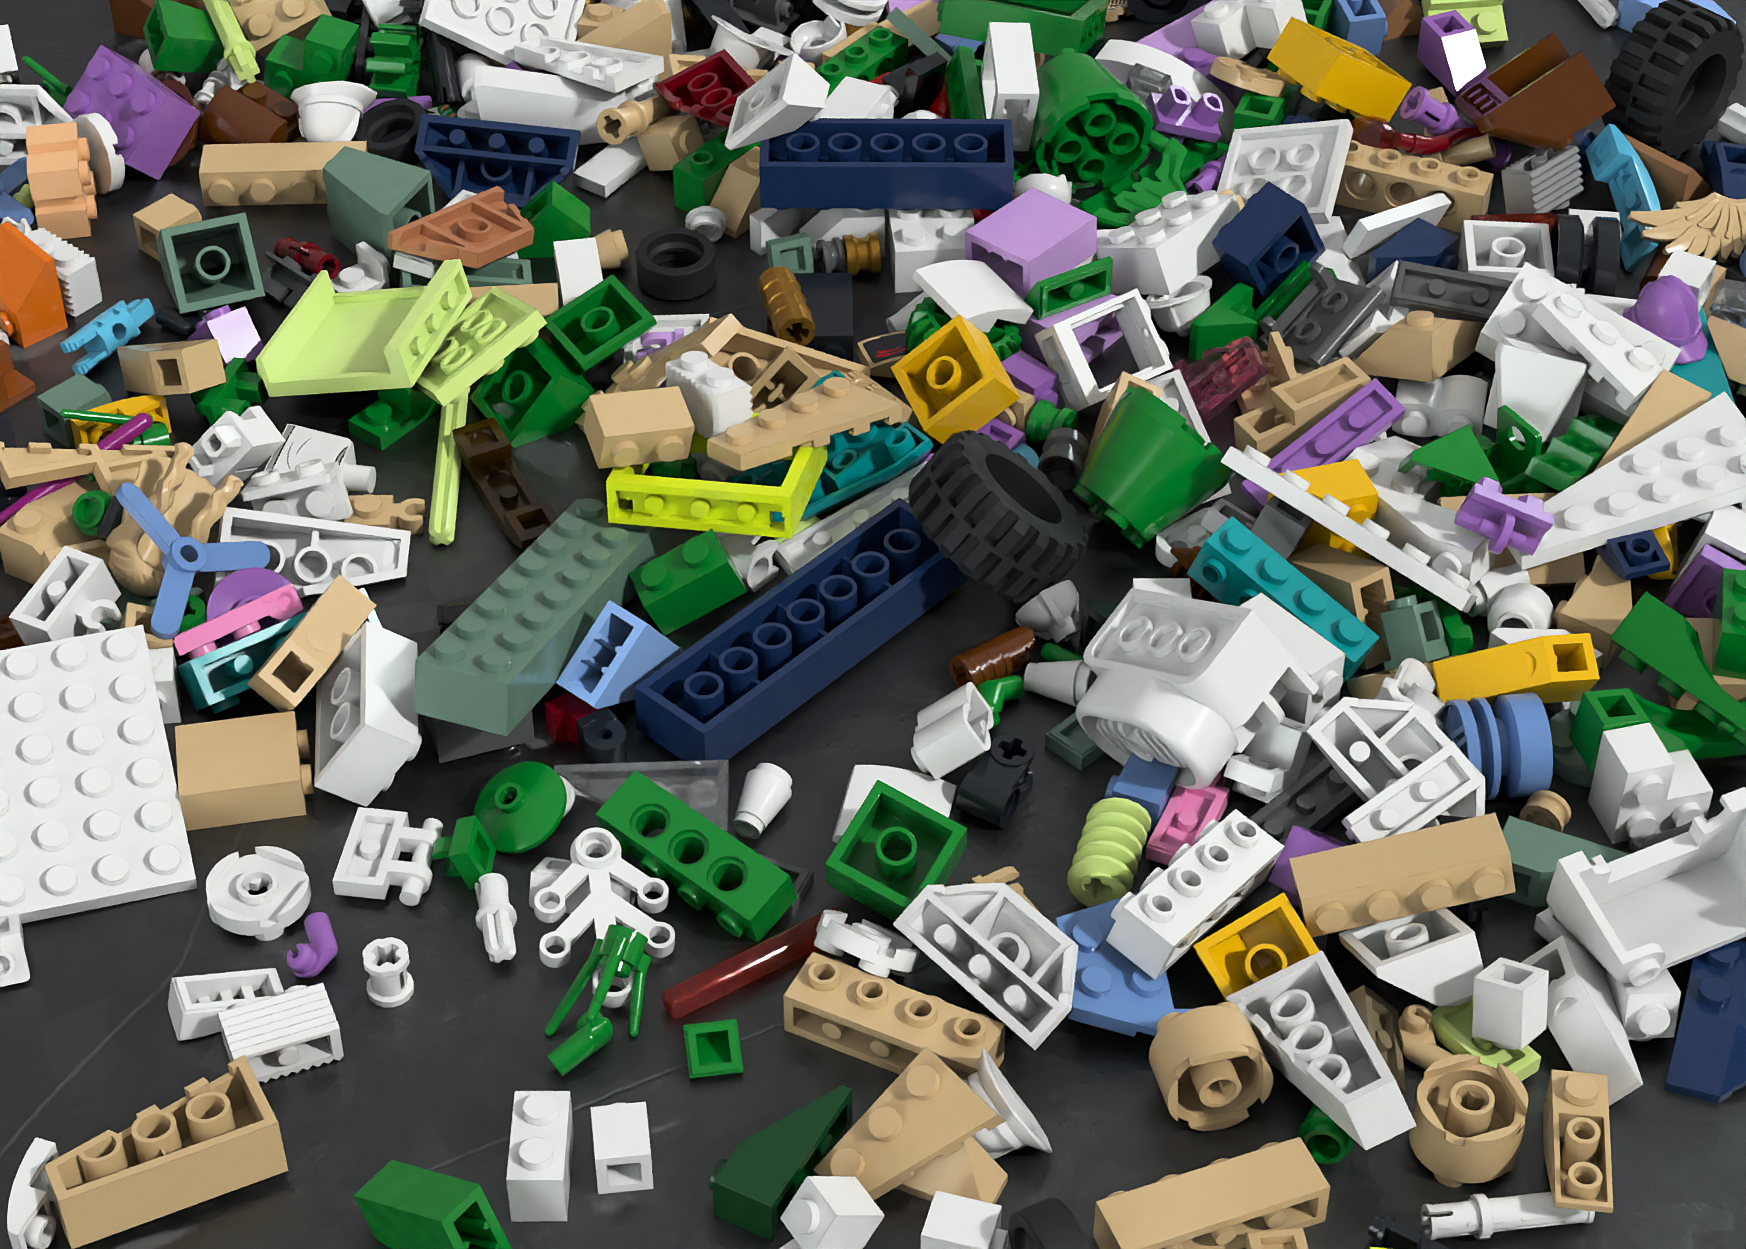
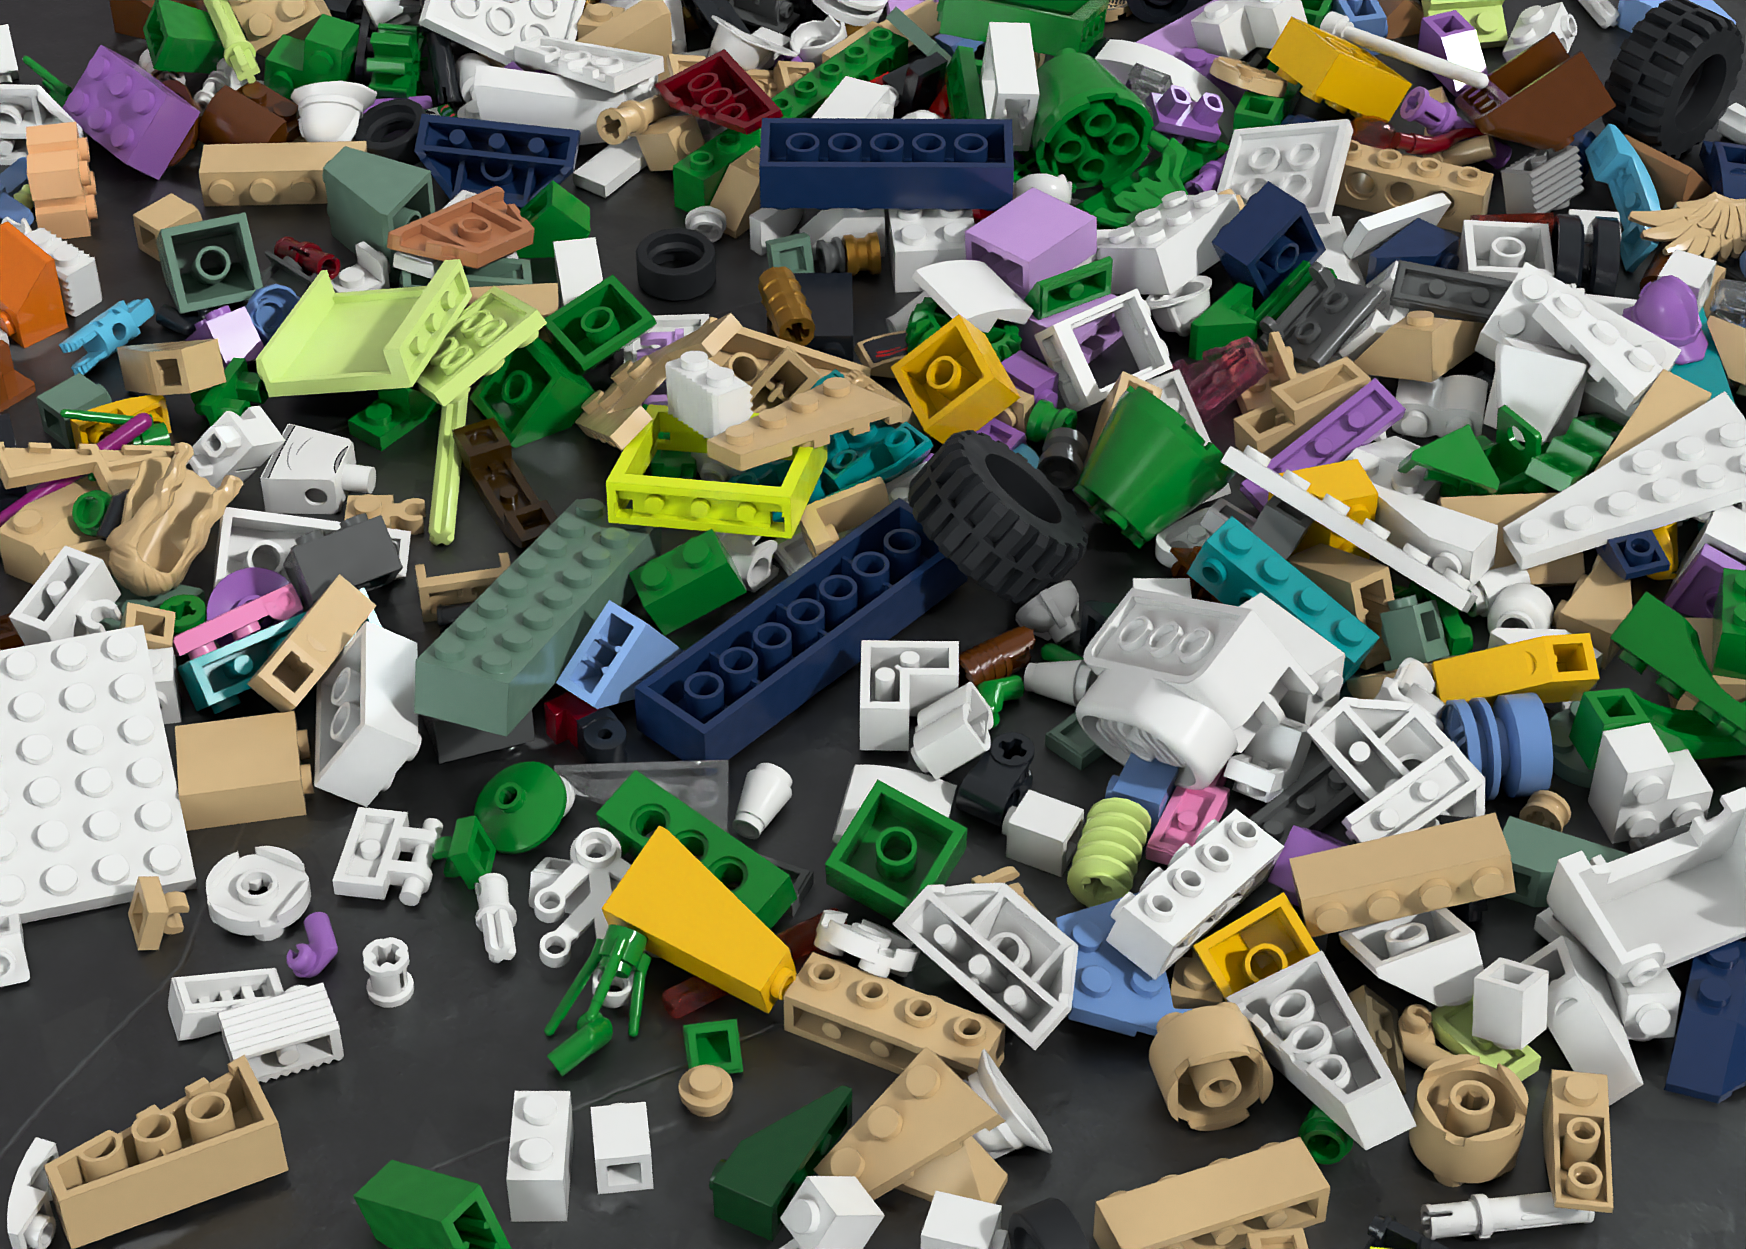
(106, 165): white tile -> none
(155, 912): none -> tan tile
(178, 571): medium blue piece -> none
(269, 309): none -> medium blue hair
(309, 491): white bracket -> none
(356, 551): none -> dark grey brick
(454, 587): none -> tan hinge
(612, 249): tan cone -> none
(638, 427): tan brick -> none
(700, 923): none -> yellow slope
(705, 1090): none -> tan plate
(778, 103): white slope -> none
(841, 512): none -> tan bracket
(899, 683): none -> white brick
(1043, 832): none -> white brick
(1192, 984): none -> tan plate
(1341, 27): none -> white piece
(1503, 518): medium lavender hips -> none
(1537, 23): none -> white bracket

